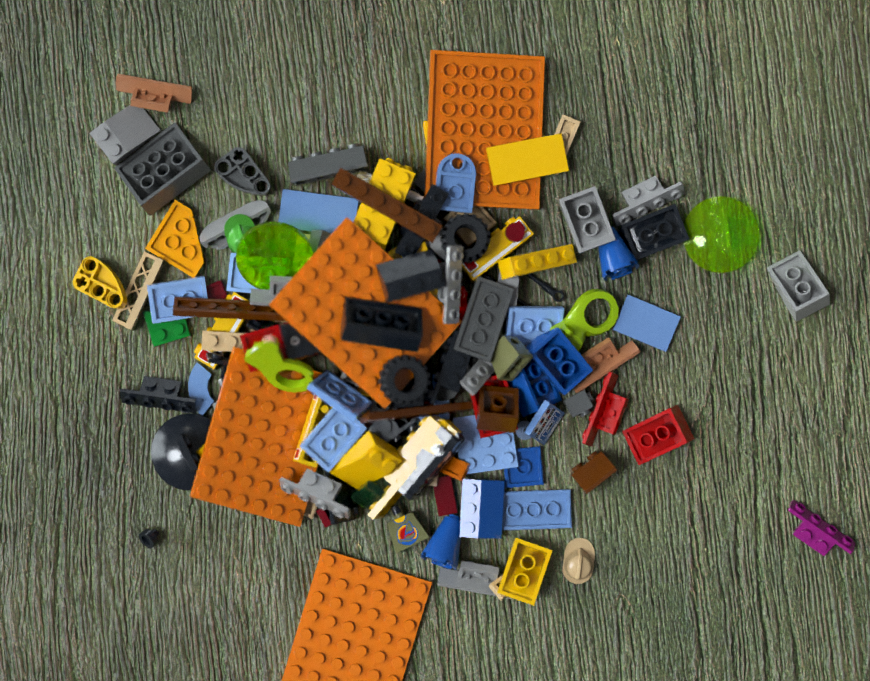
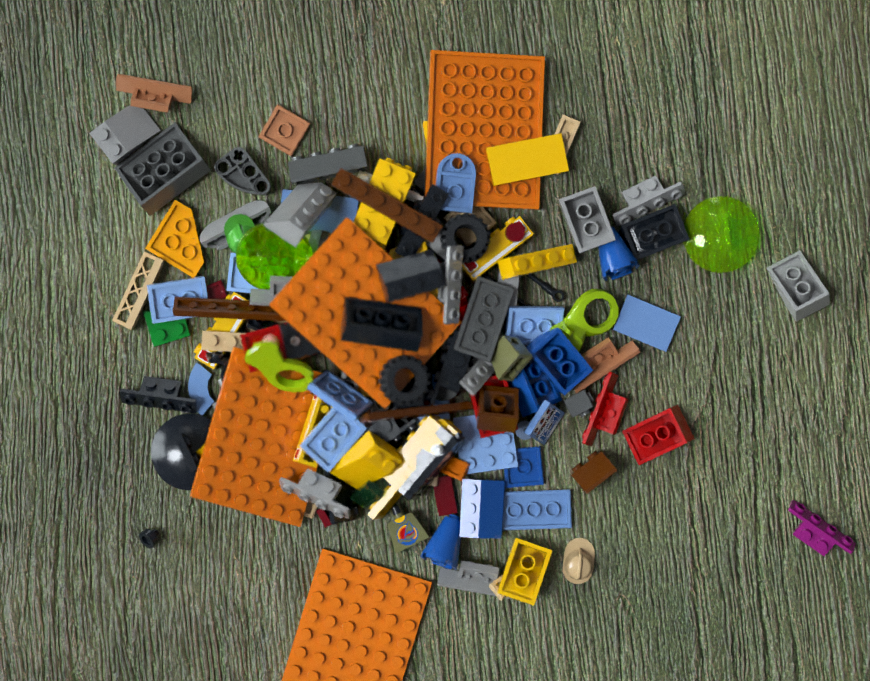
(103, 277): yellow beam -> none
(284, 130): none -> nougat tile
(300, 211): none -> light grey slope

